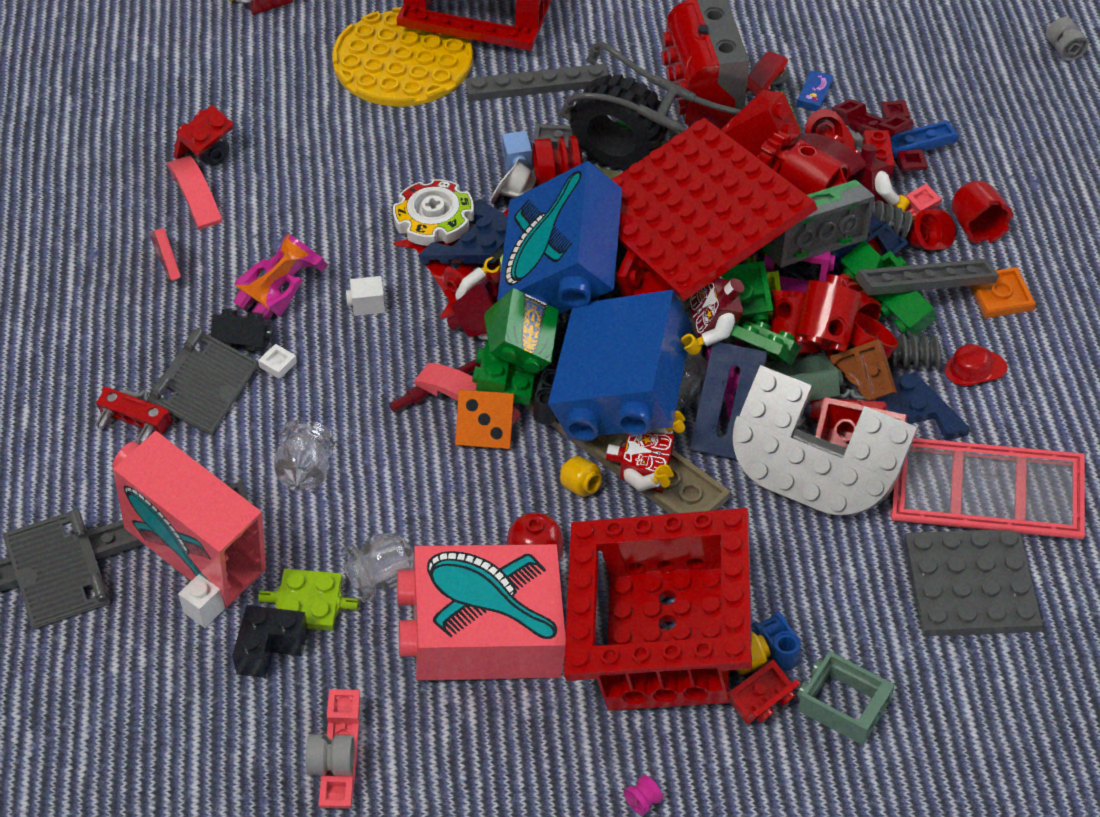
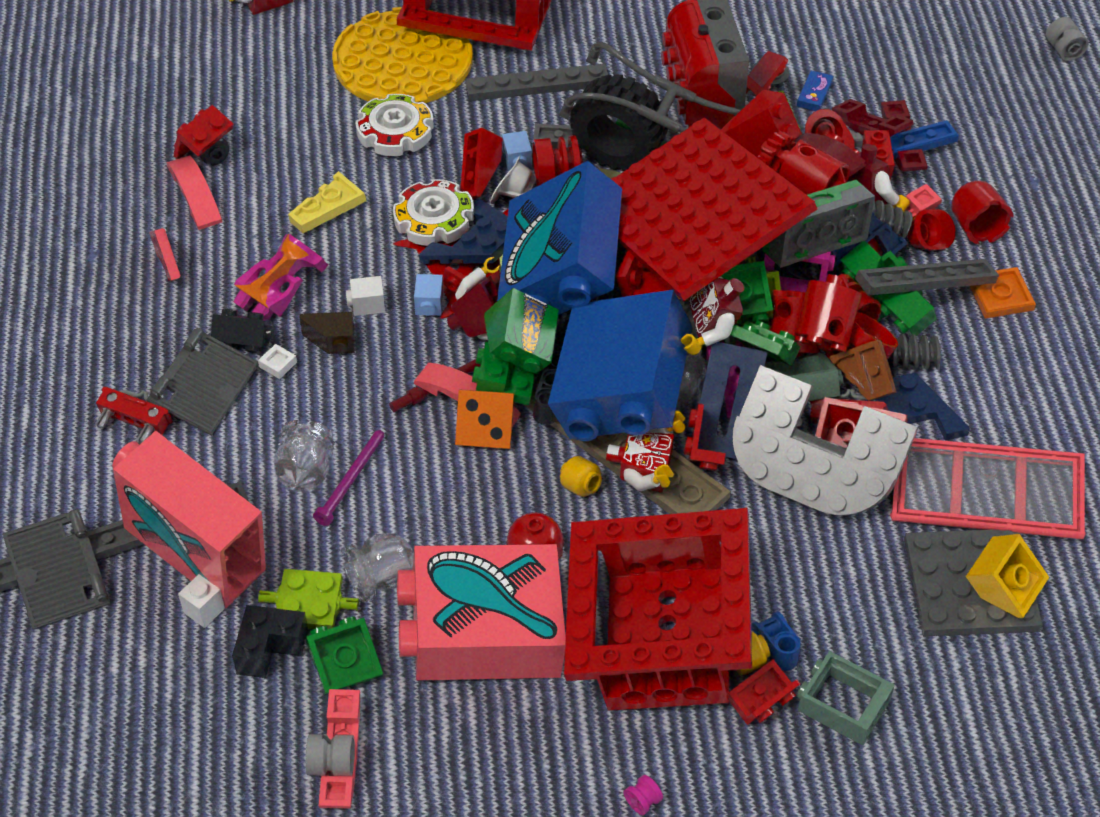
(324, 515): none -> magenta bar
(327, 204): none -> light yellow wing
(330, 331): none -> dark brown slope
(344, 654): none -> green plate
(394, 124): none -> white piece
(428, 294): none -> light blue brick
(480, 160): none -> red slope
(707, 459): none -> red bracket
(974, 365): red piece -> none
(1008, 574): none -> yellow slope

